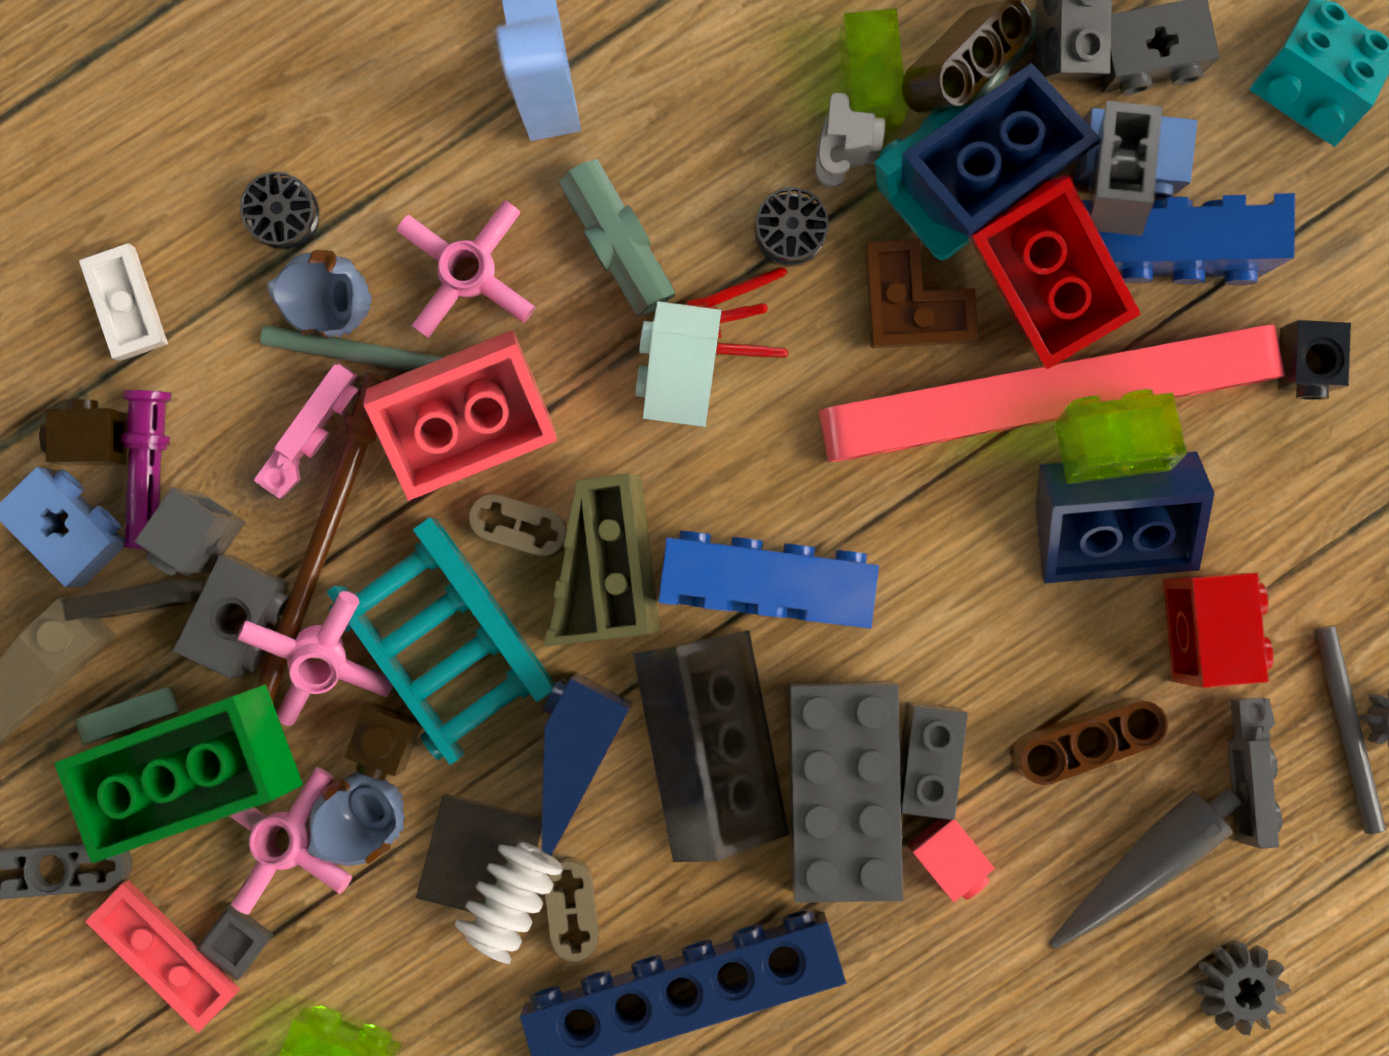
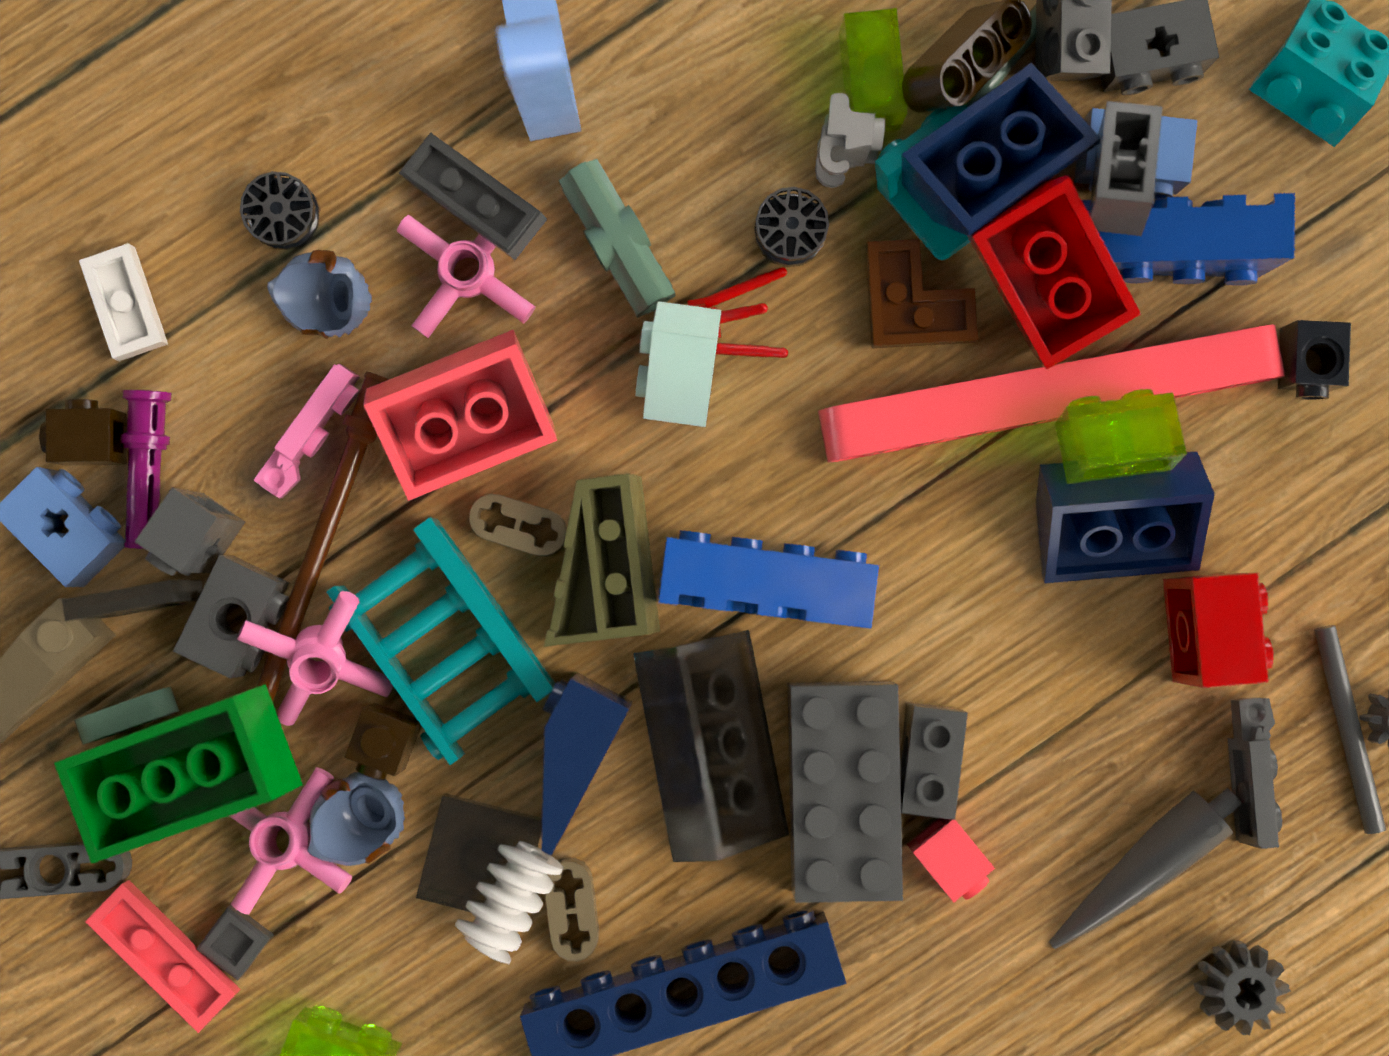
(344, 349): sand green bar -> none
(473, 196): none -> dark grey tile
(1113, 744): reddish brown beam -> none

